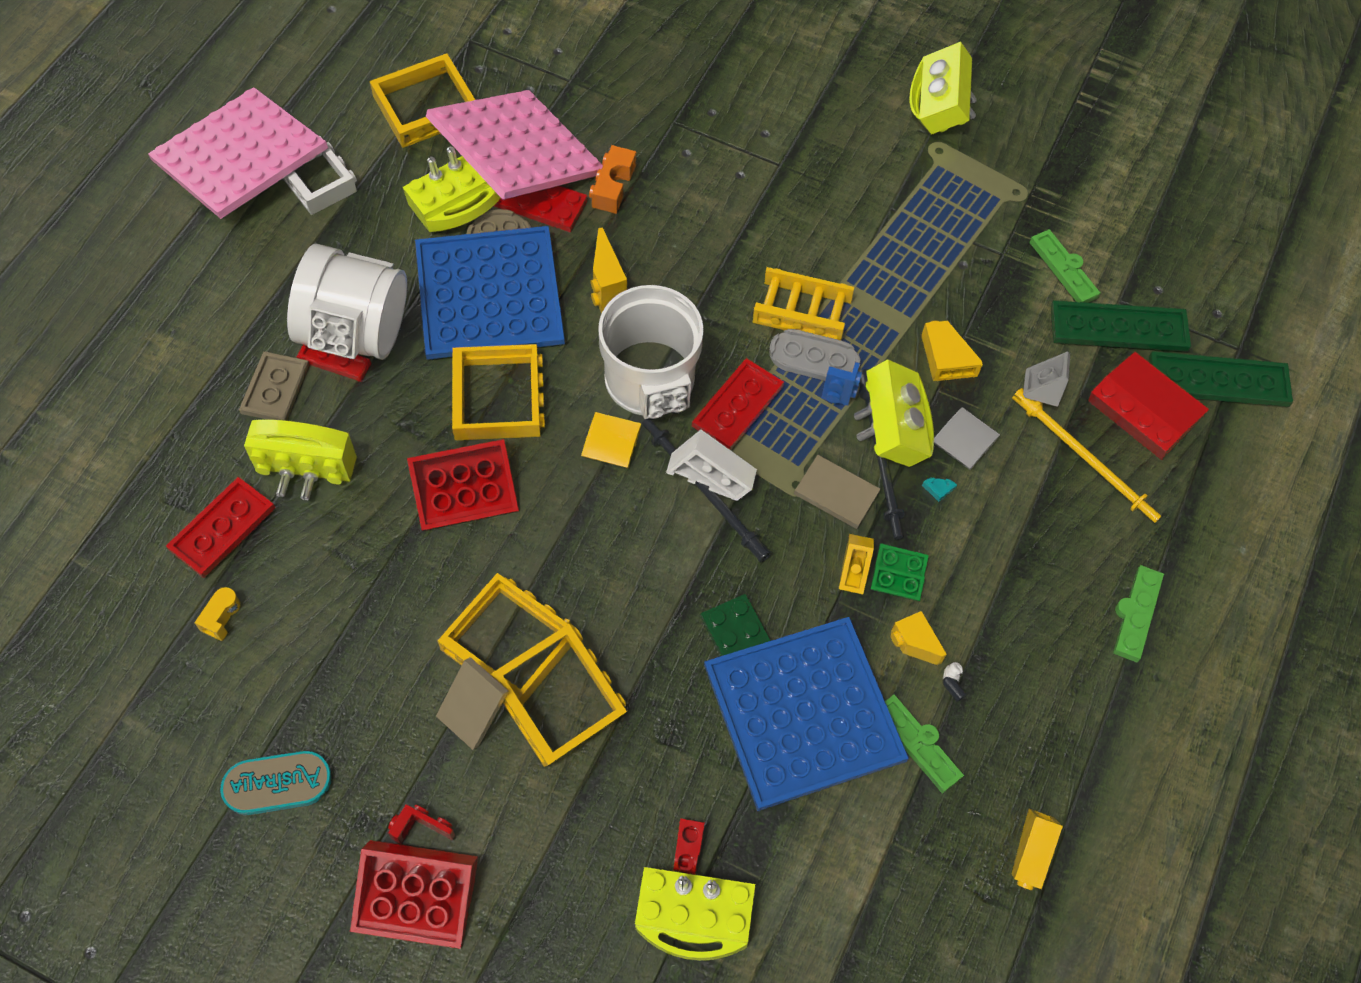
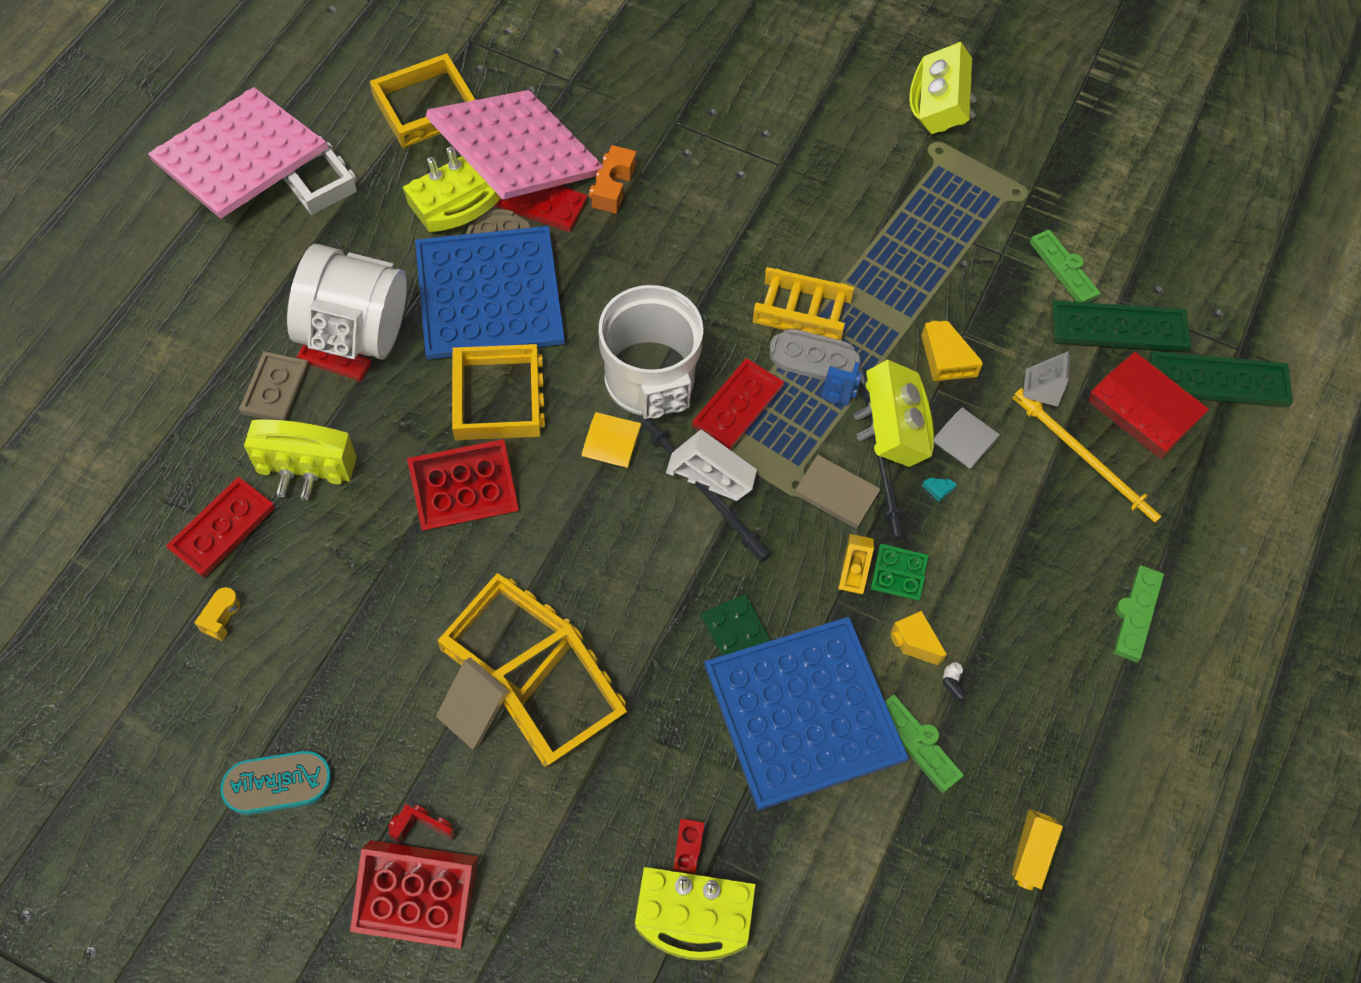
(607, 273): yellow slope -> none

